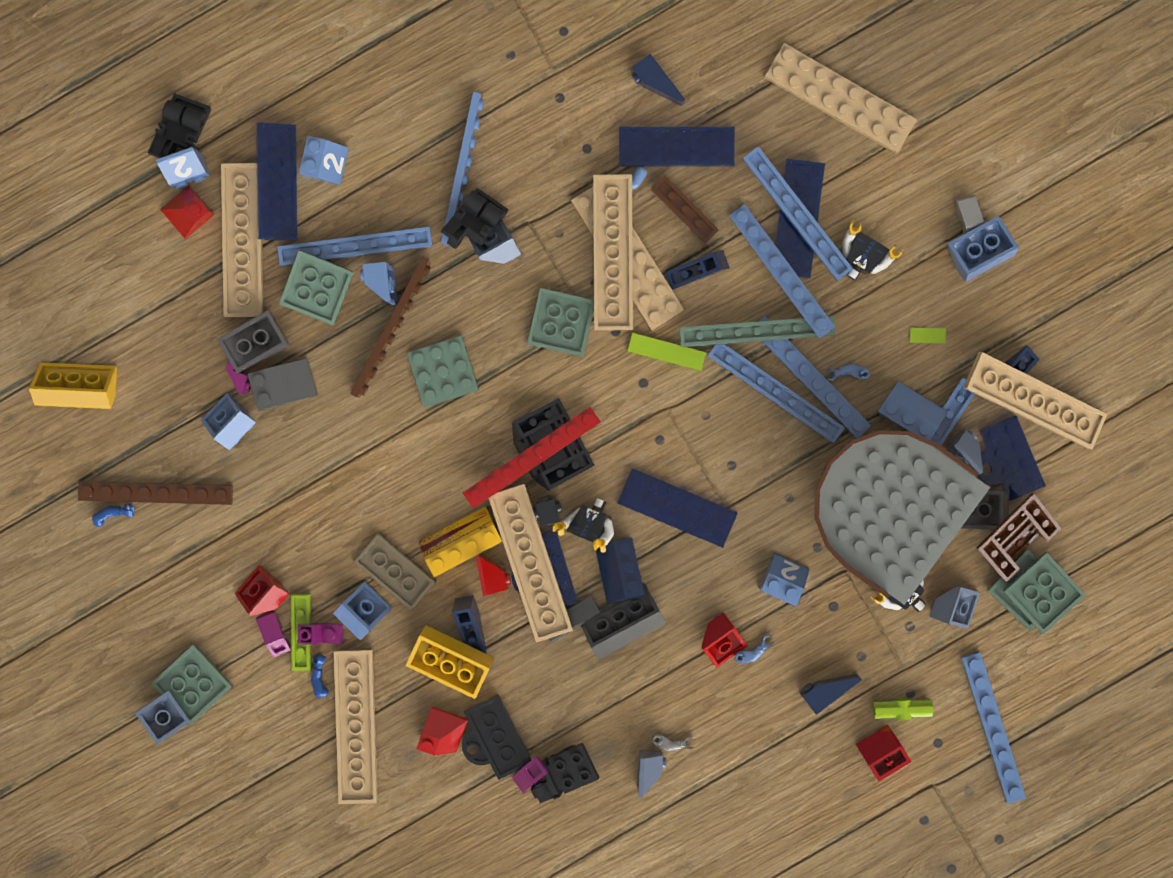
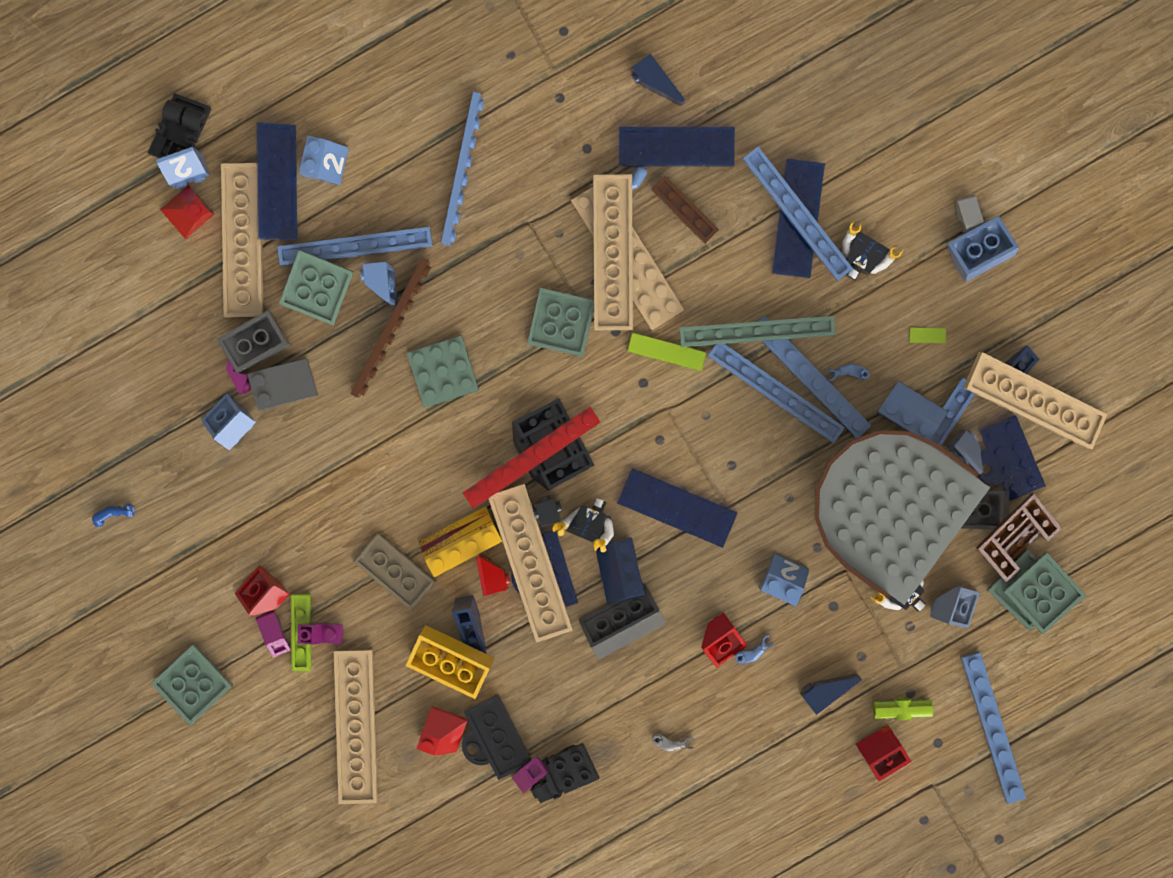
(74, 385): yellow slope -> none
(155, 493): reddish brown plate -> none
(162, 717): sand blue slope -> none
(318, 689): blue arm -> none
(362, 610): medium blue slope -> none
(474, 219): black plate -> none
(498, 246): sand blue slope -> none
(580, 614): dark grey tile -> none
(649, 770): sand blue slope -> none
(697, 269): dark blue slope -> none
(782, 271): medium blue plate -> none
(840, 98): tan plate -> none

